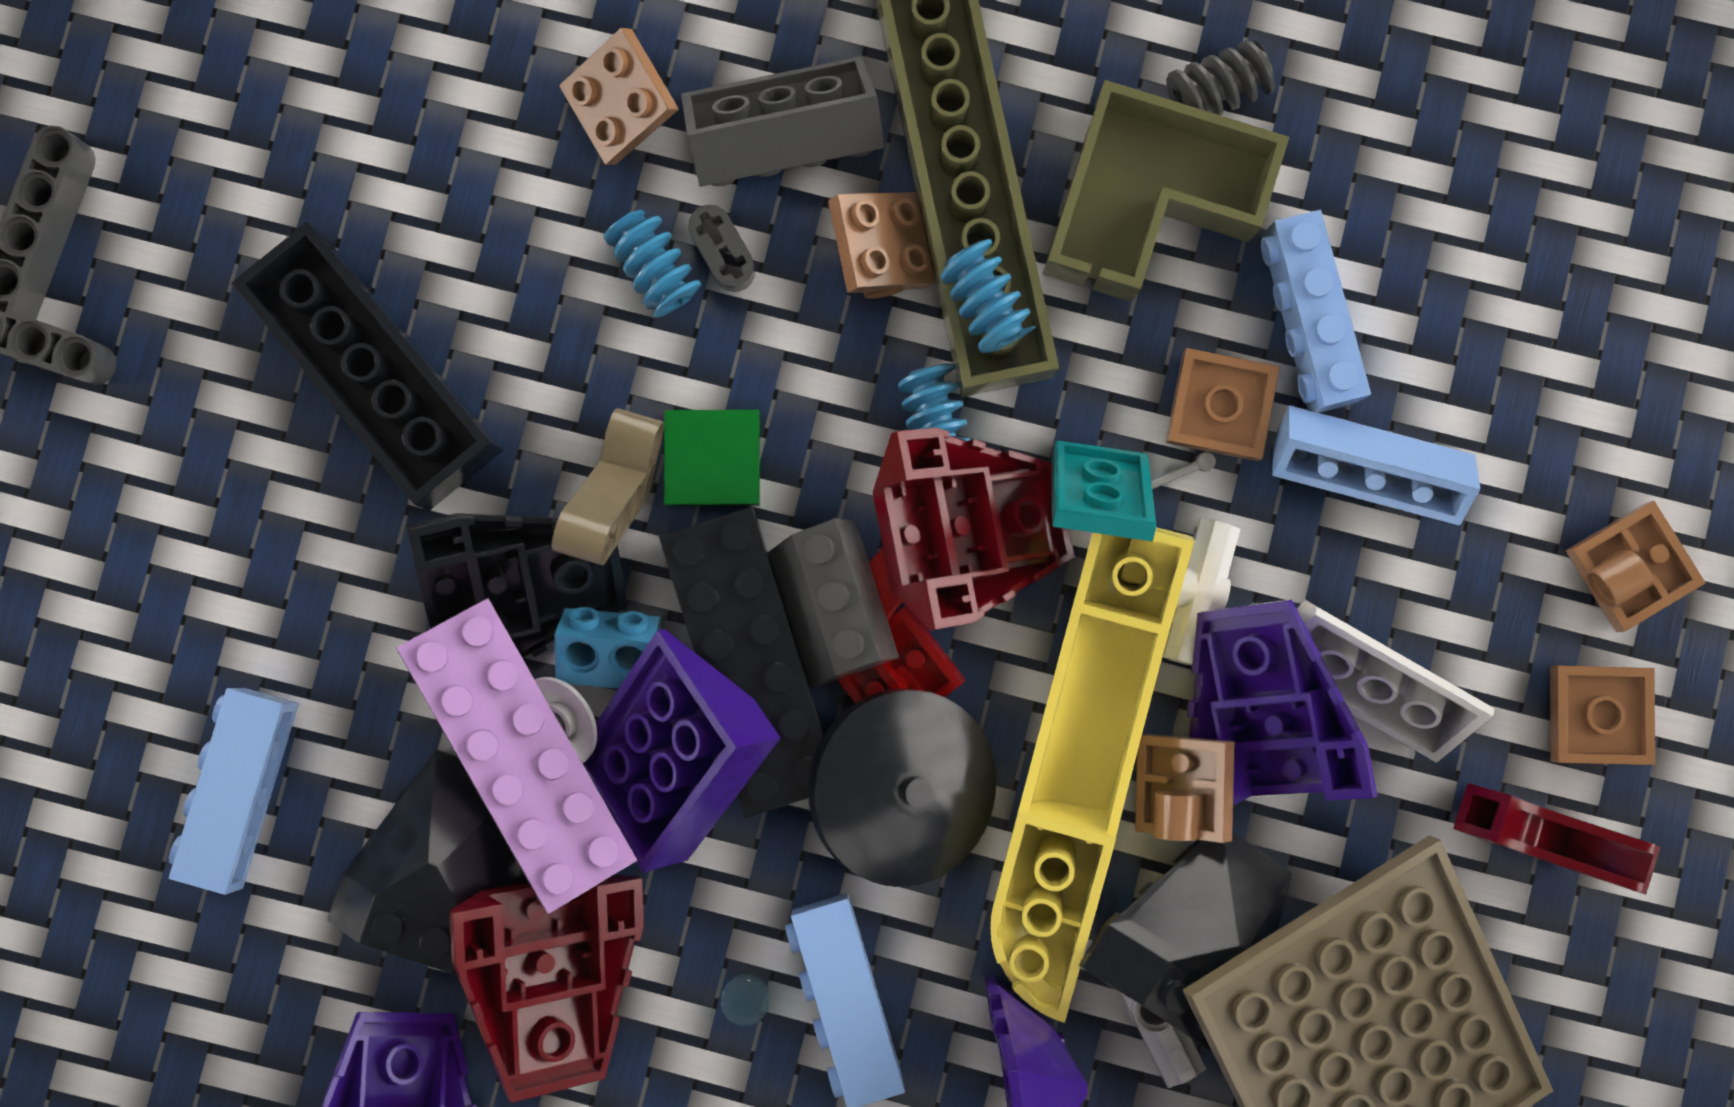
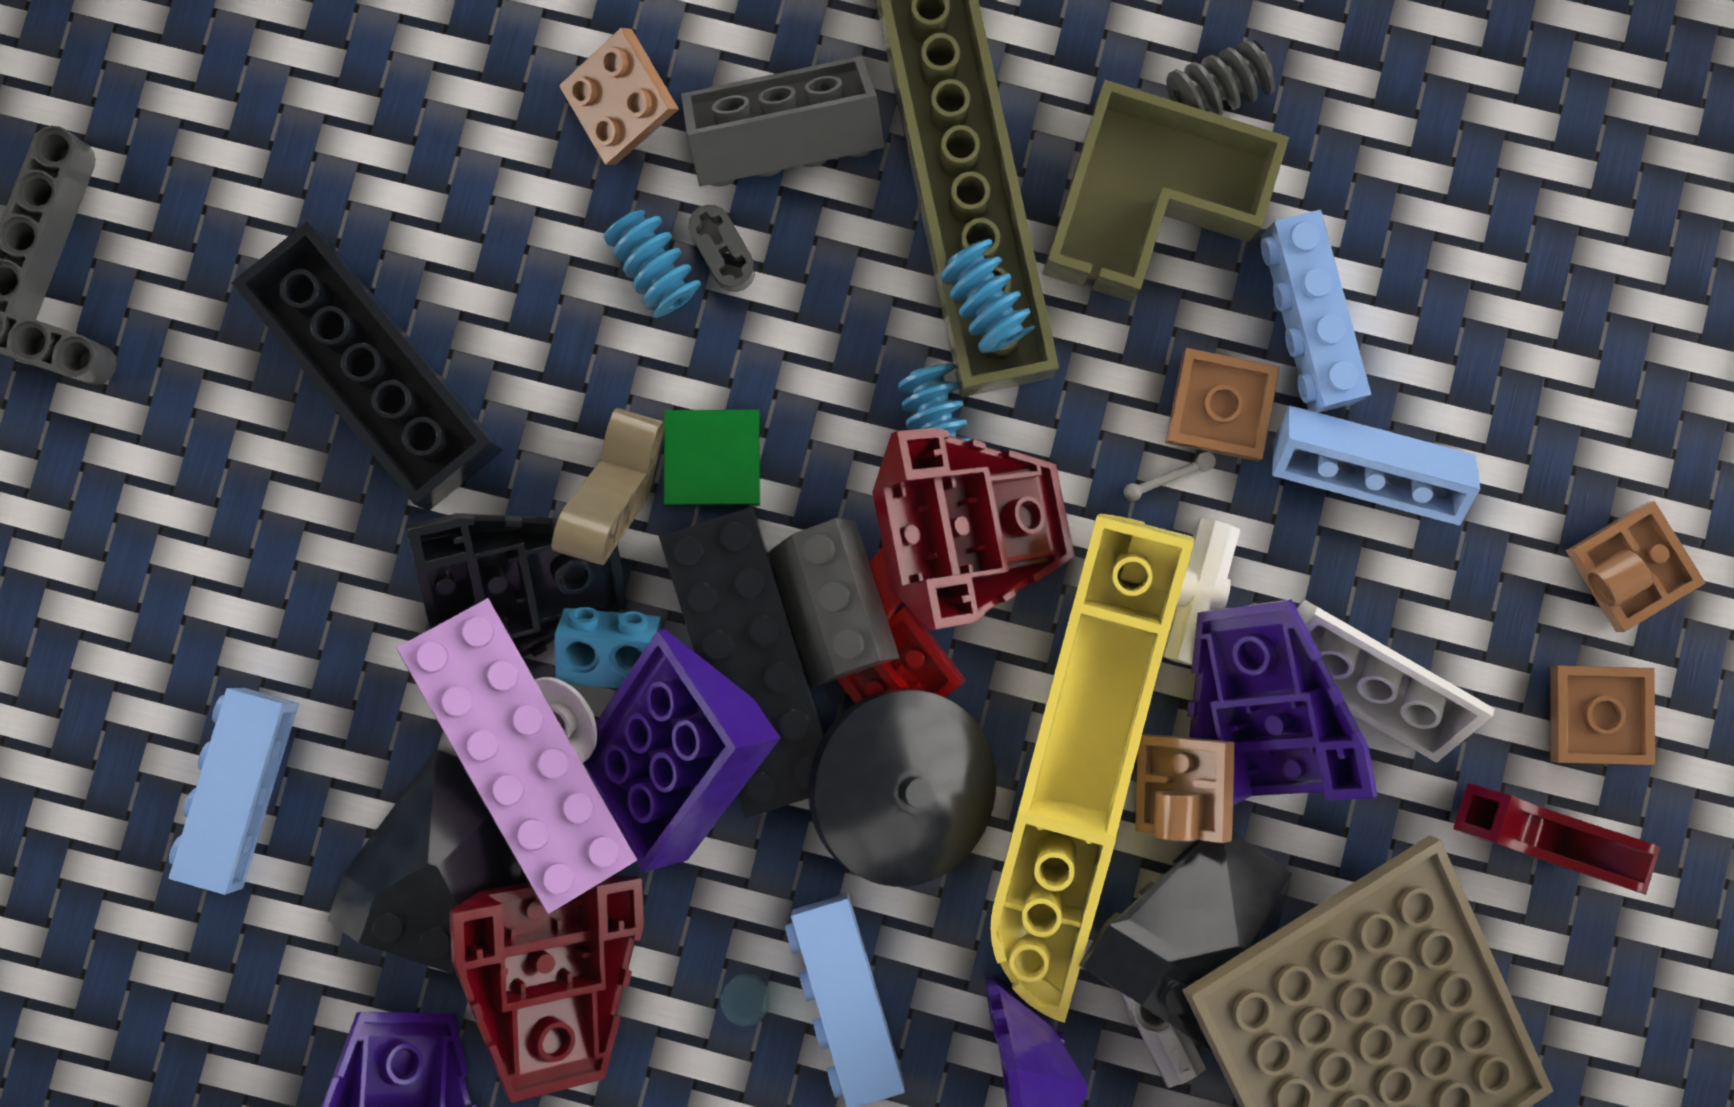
(881, 243): medium nougat plate -> none
(1102, 491): teal tile -> none

